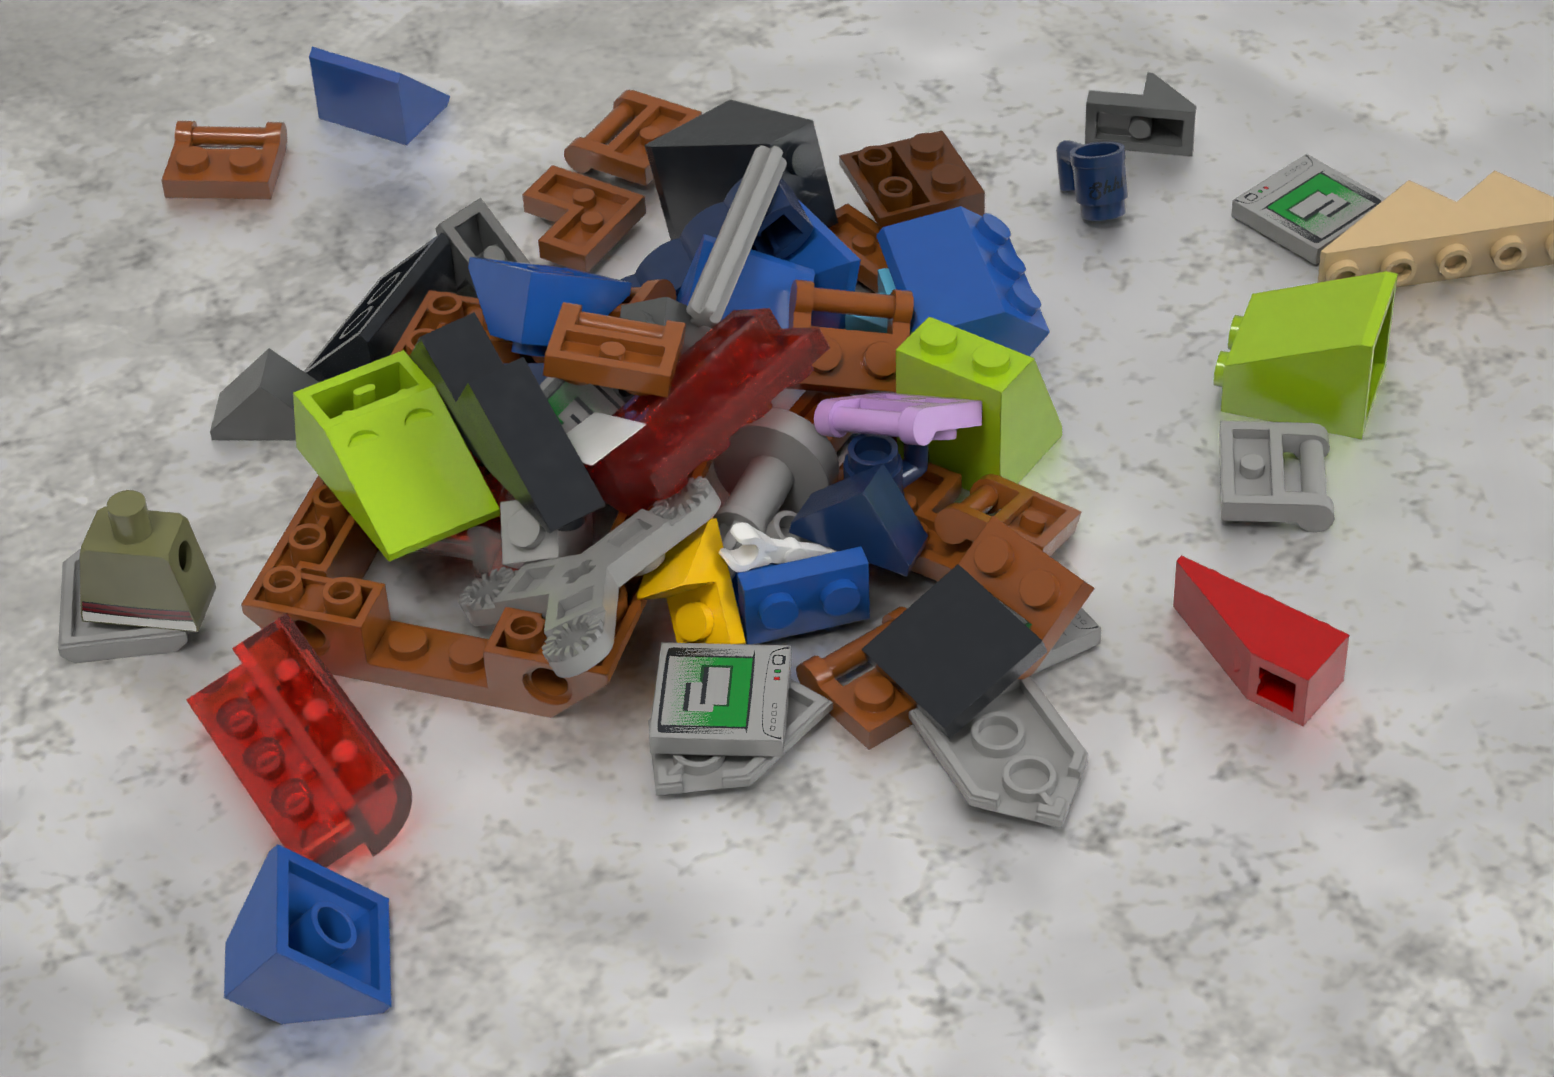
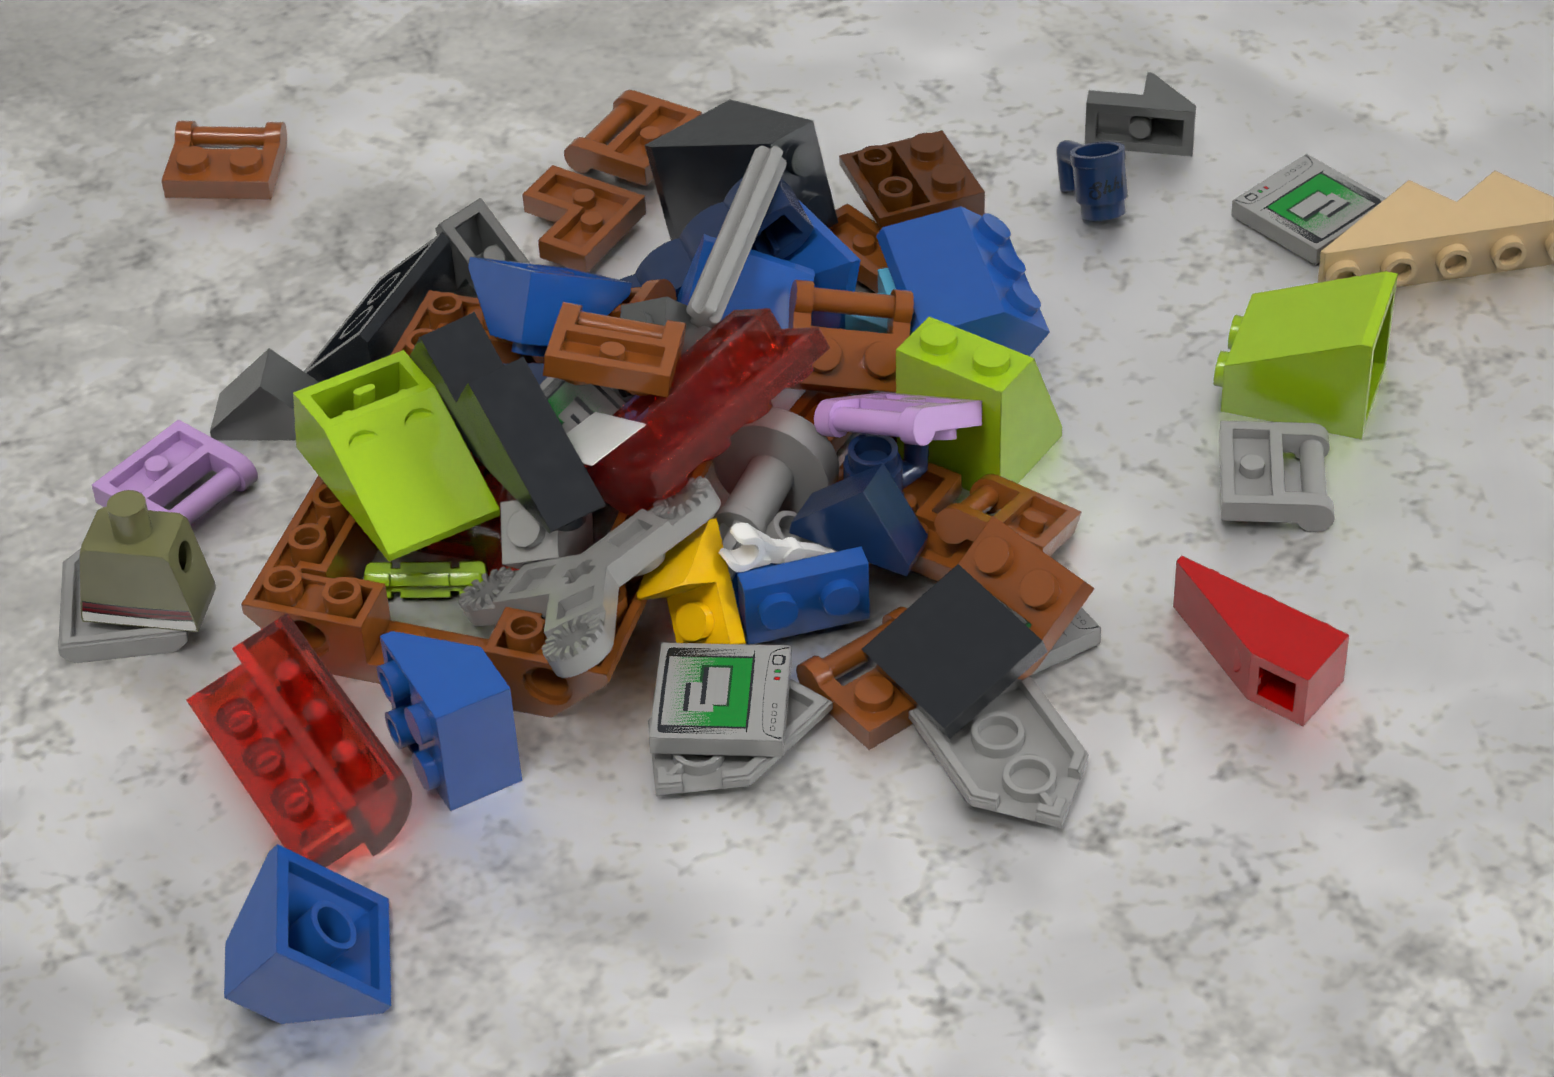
(175, 463): none -> lavender plate
(372, 97): blue slope -> none
(425, 578): none -> lime axle
(450, 715): none -> blue slope

